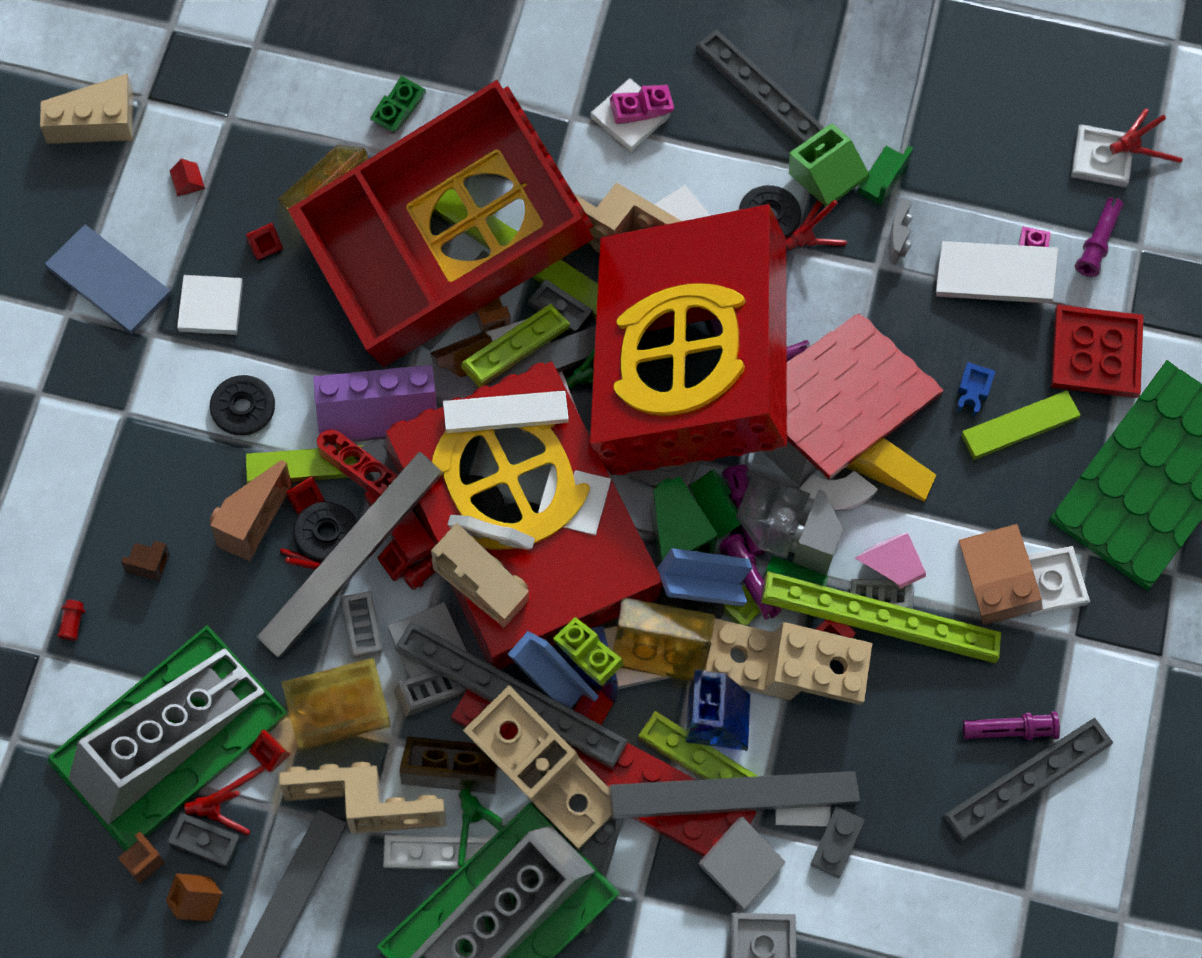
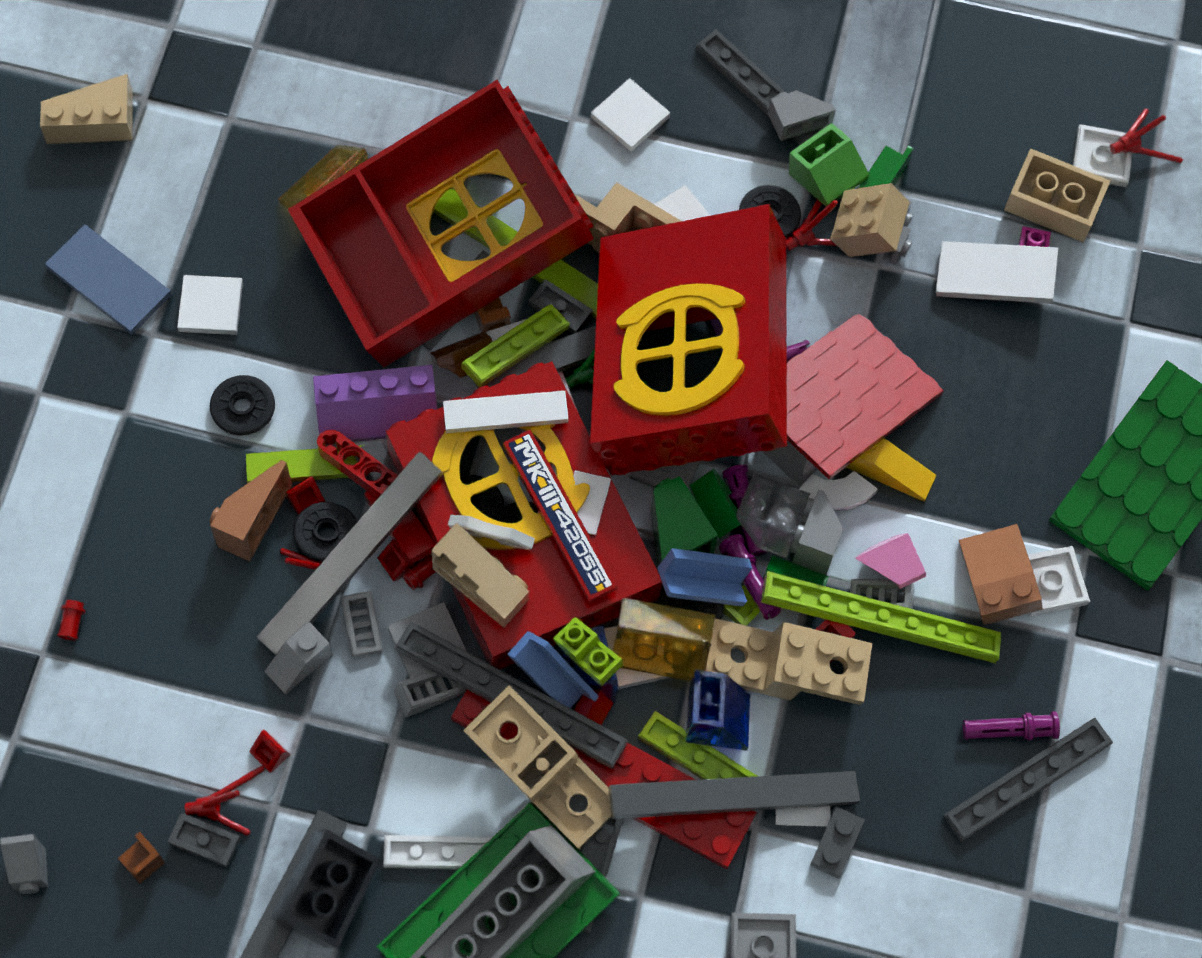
(25, 863): none -> light grey slope
(147, 561): reddish brown panel -> none
(166, 738): piece -> none
(186, 177): red slope -> none
(193, 897): dark orange panel -> none
(264, 241): red slope -> none
(298, 658): none -> light grey slope
(326, 888): none -> black brick
(336, 704): clear yellow brick -> none
(363, 798): tan bracket -> none
(399, 104): green slope -> none
(447, 765): dark brown slope -> none
(472, 813): green plant -> none
(560, 516): none -> tile
(641, 105): dark pink slope -> none
(741, 863): light grey tile -> none
(799, 114): none -> light grey slope
(870, 220): none -> tan brick
(975, 385): blue plate -> none
(1020, 425): lime tile -> none
(1057, 195): none -> tan brick
(1096, 246): magenta pin -> none
(1097, 351): red plate -> none

